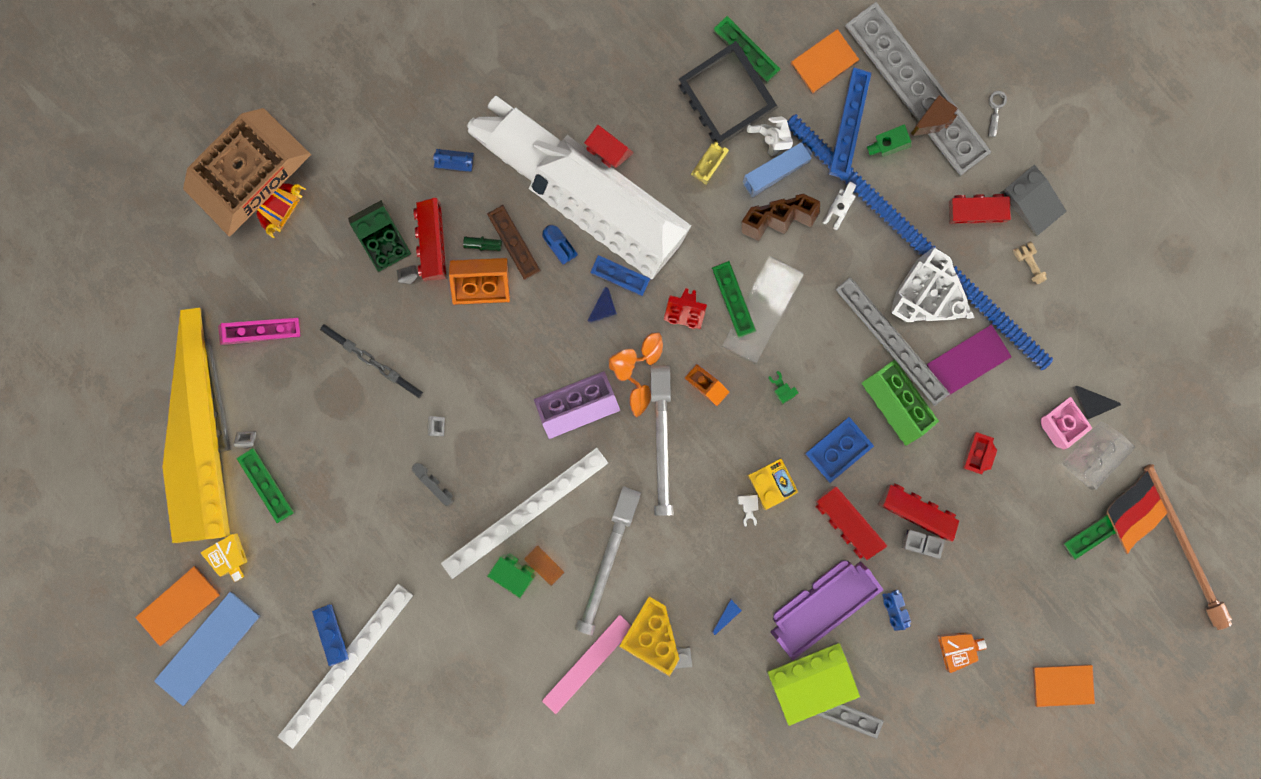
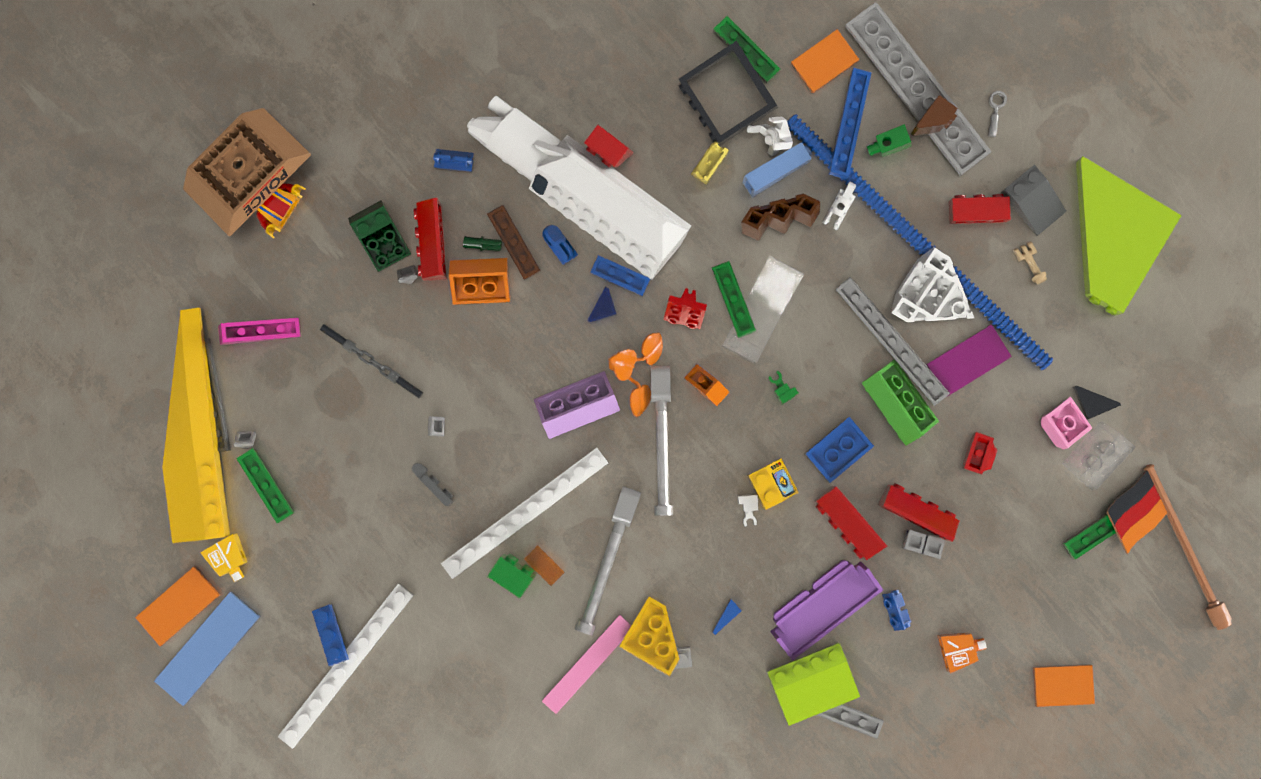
(1118, 235): none -> lime slope

